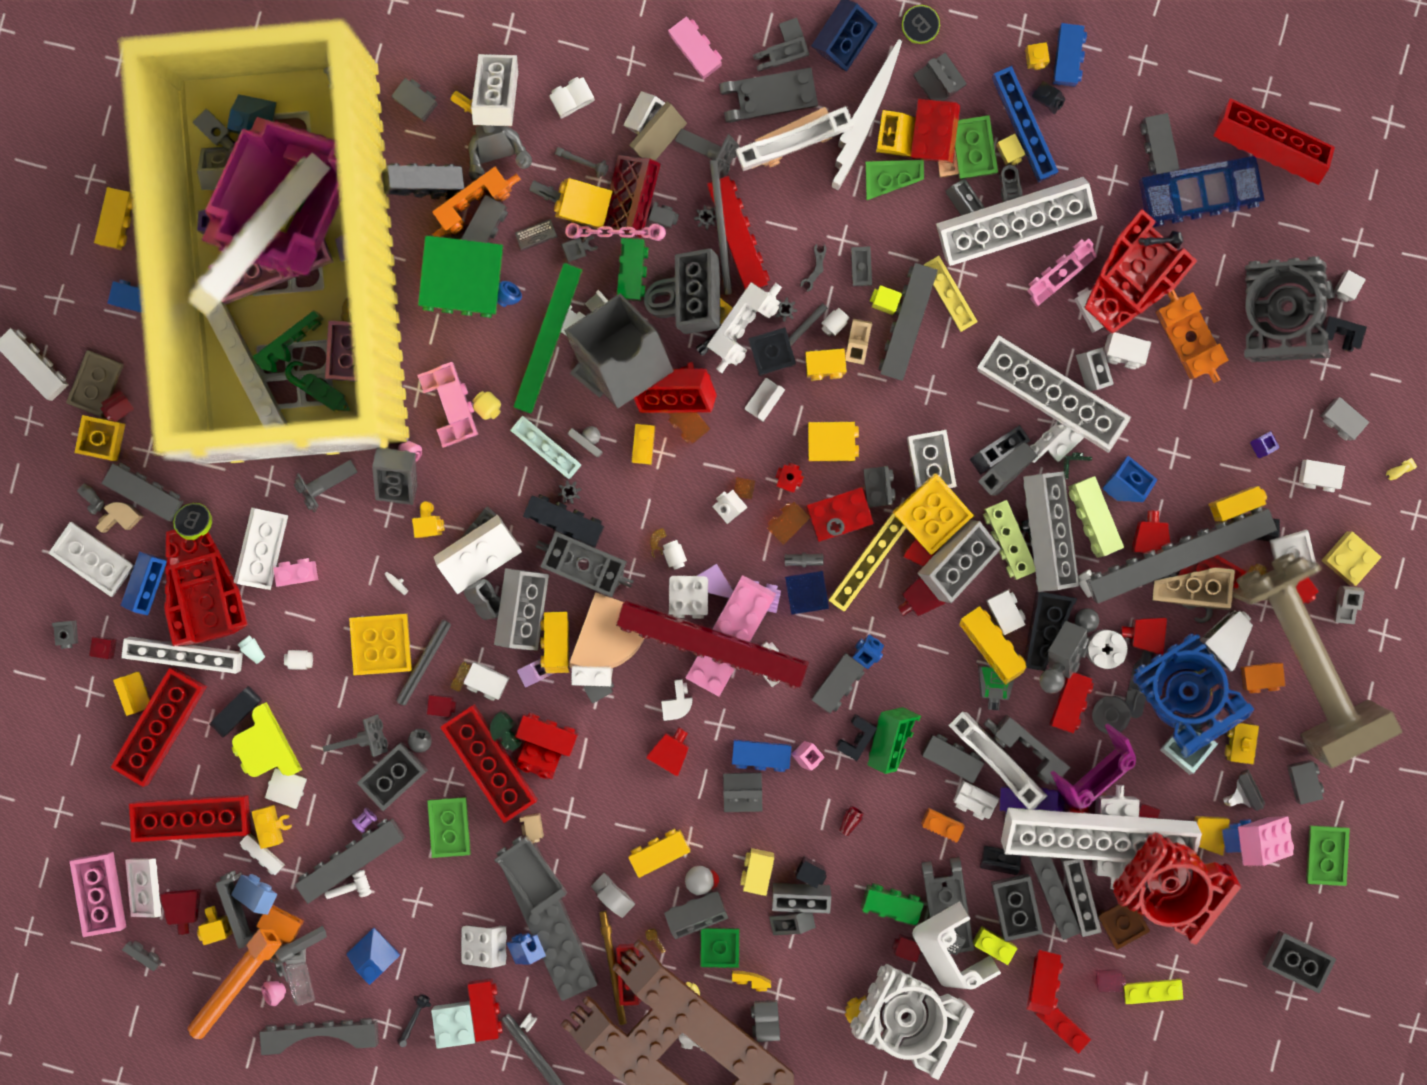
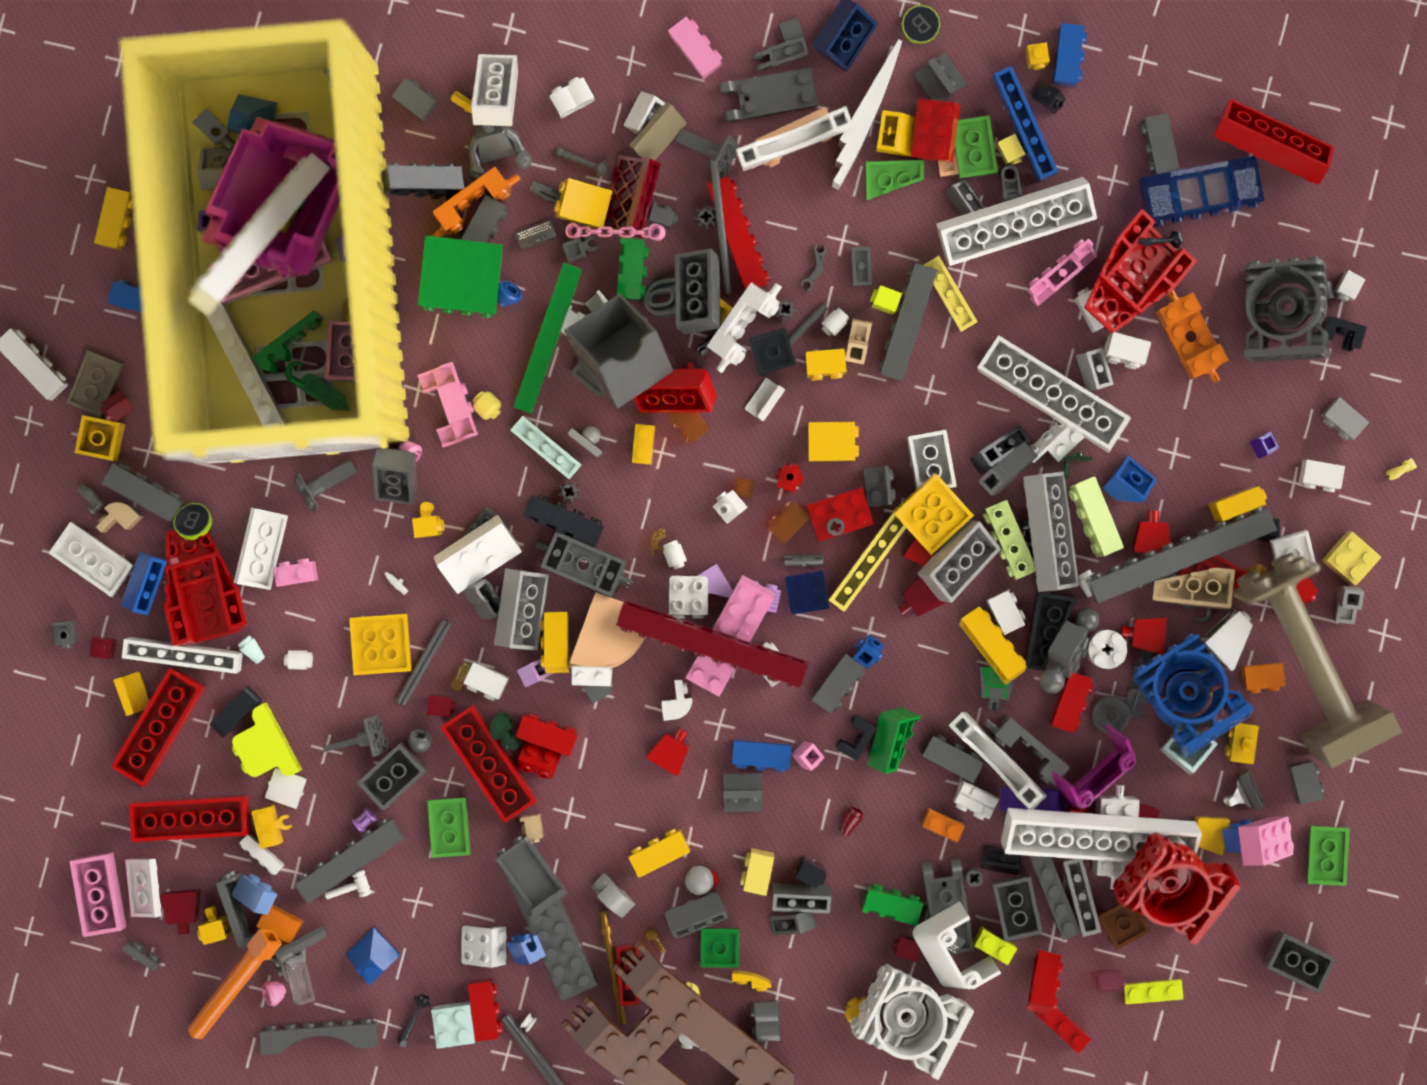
(973, 870): none -> dark grey bush

